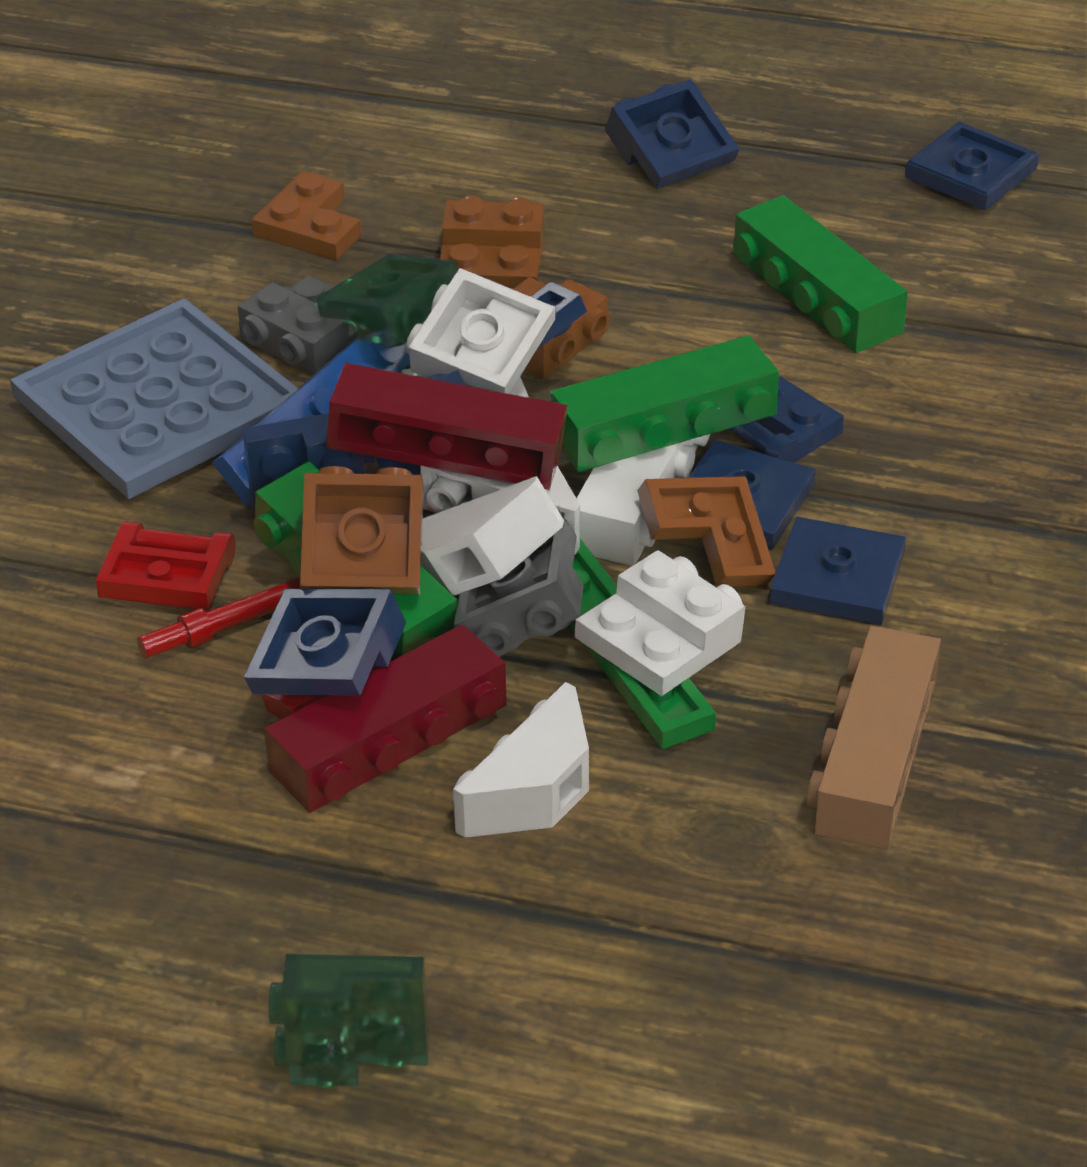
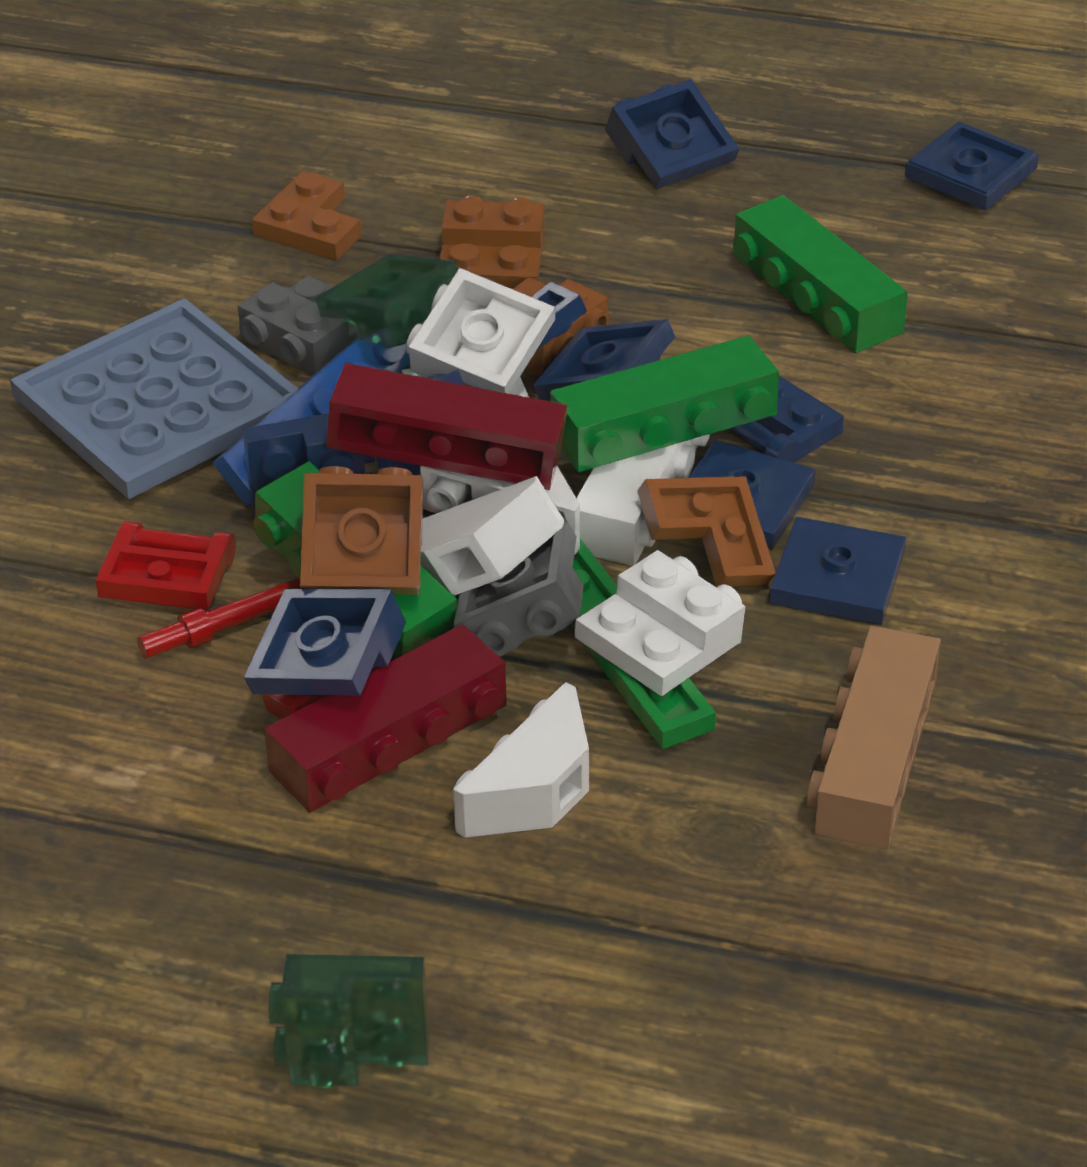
(605, 351): none -> dark blue plate

